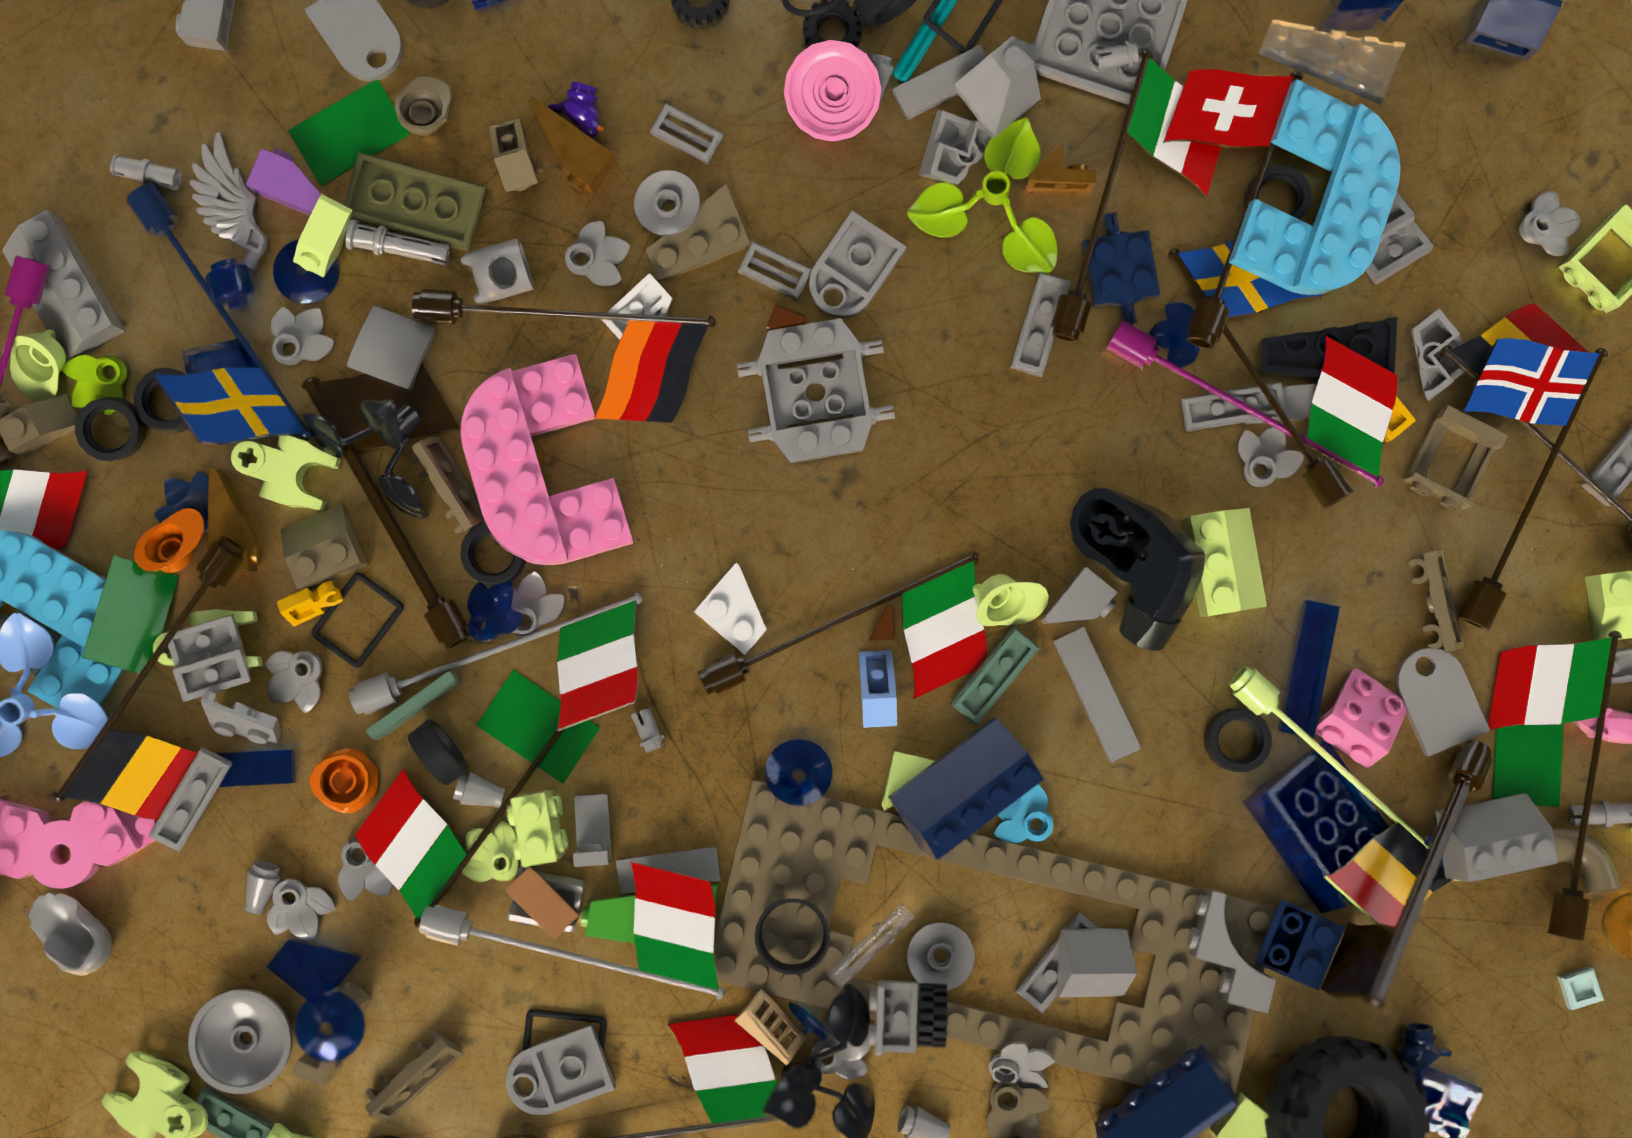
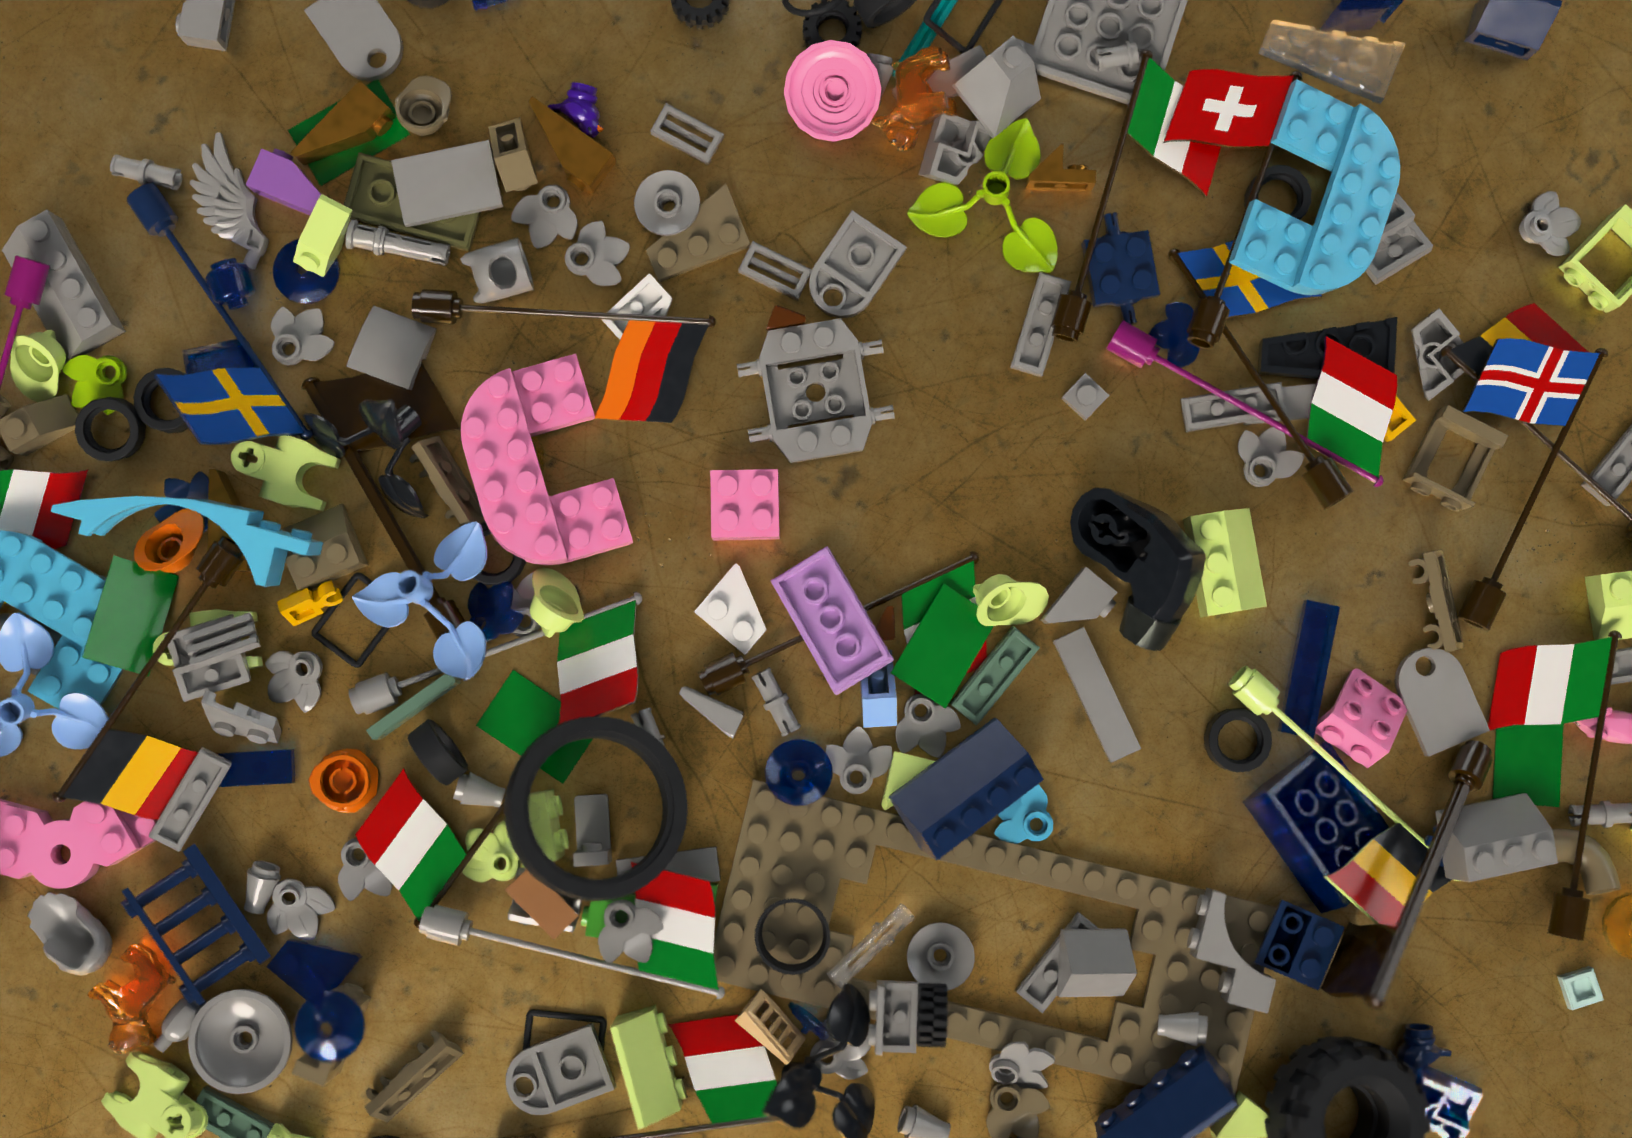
(131, 1003): none -> clear orange animal
(177, 1024): none -> light grey plant
(211, 895): none -> dark blue fence
(221, 635): none -> light grey tile
(258, 539): none -> medium azure slope
(351, 122): none -> pearl gold slope
(387, 599): none -> light blue plant
(447, 183): none -> light grey tile
(546, 221): none -> light grey plate
(554, 602): none -> yellowish green piece
(628, 937): none -> light grey plate
(648, 1065): none -> yellowish green slope
(673, 812): none -> black tyre
(720, 714): none -> light grey slope
(745, 504): none -> bright pink brick
(776, 702): none -> light grey pin
(832, 620): none -> lavender tile
(860, 756): none -> light grey plate
(915, 98): none -> clear orange animal
(928, 730): none -> light grey plate
(942, 647): none -> green piece
(1085, 396): none -> light grey plate
(1184, 1027): none -> light grey cone

